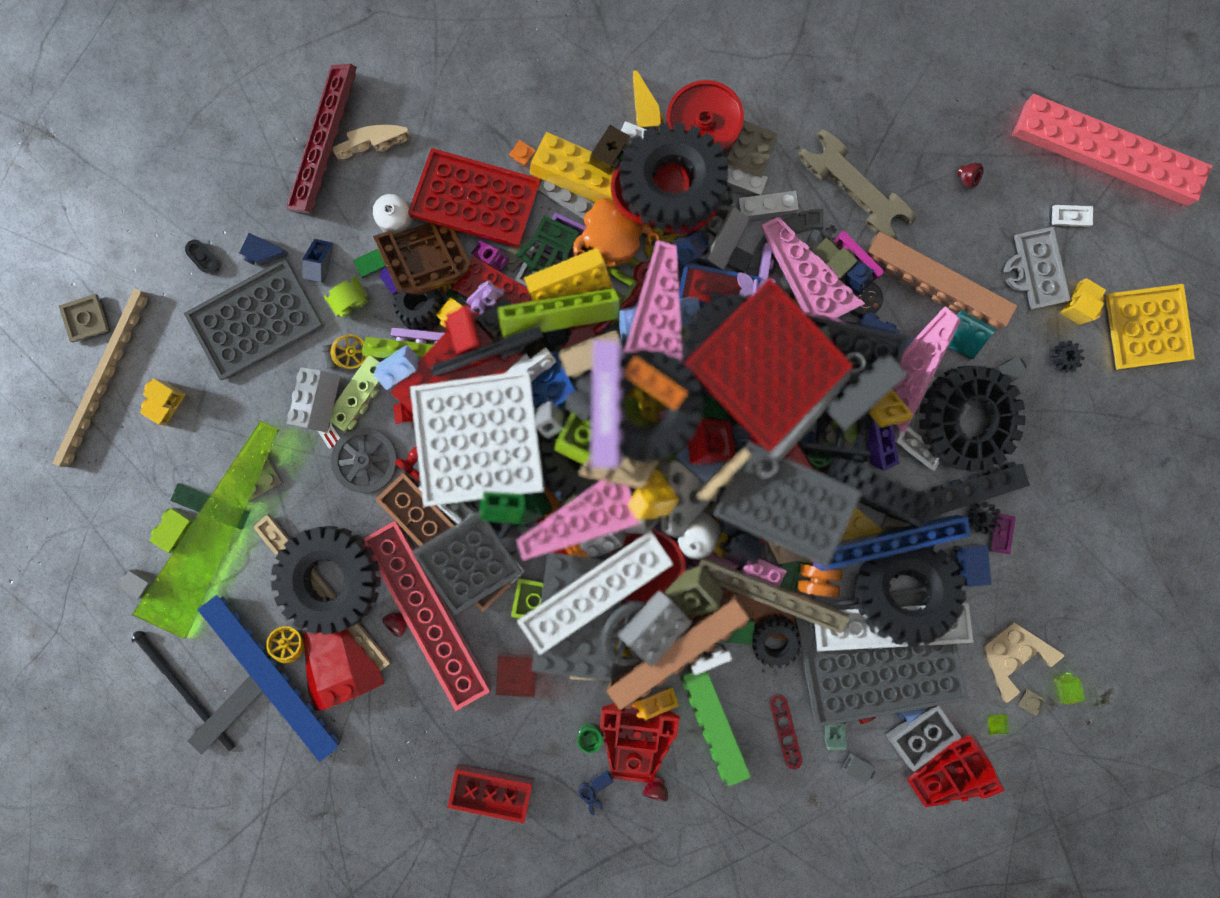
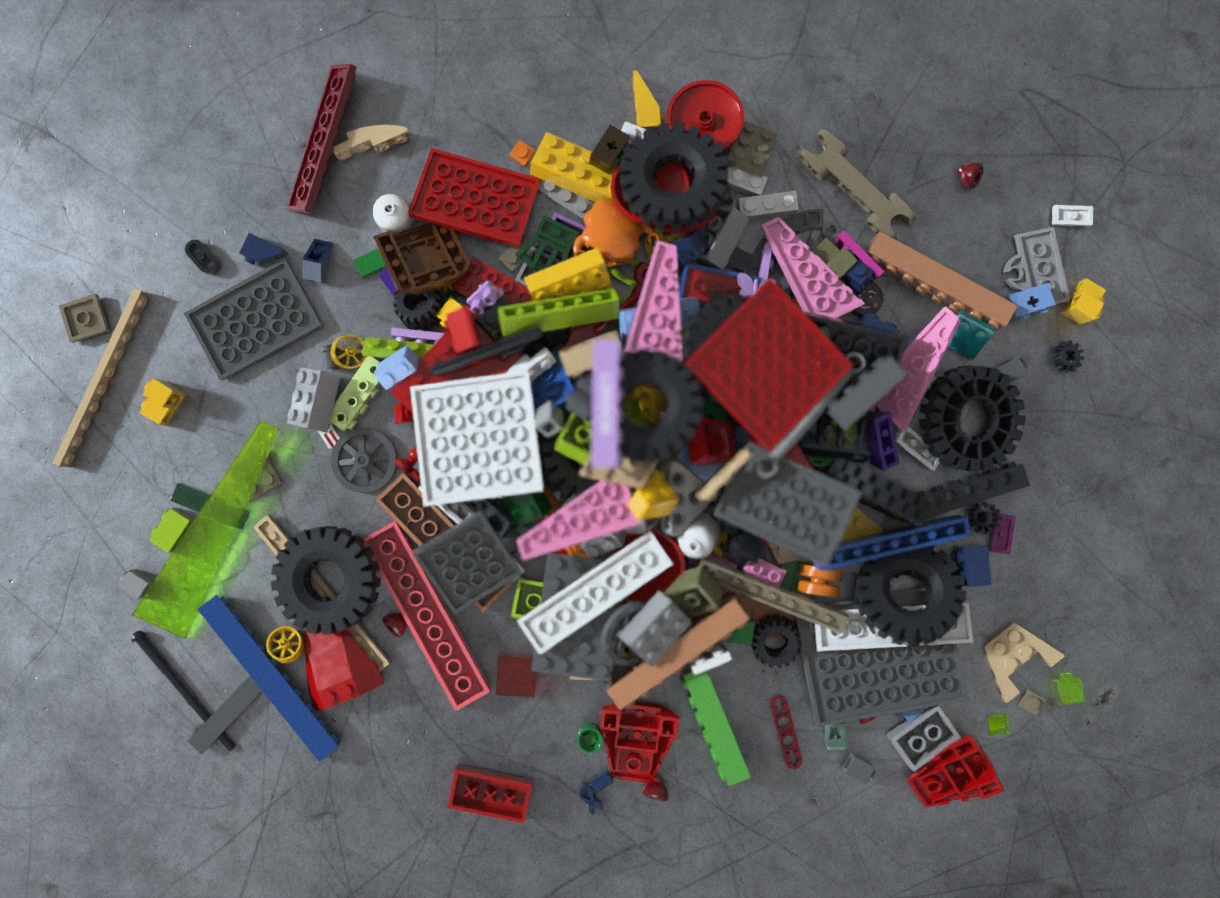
(346, 297): lime brick -> none
(490, 255): magenta leg -> none
(501, 507): green brick -> none
(654, 383): orange plate -> none
(656, 703): light orange hinge -> none
(890, 410): yellow wing -> none
(1042, 296): none -> medium blue brick
(1112, 150): coral brick -> none
(1150, 326): yellow plate -> none

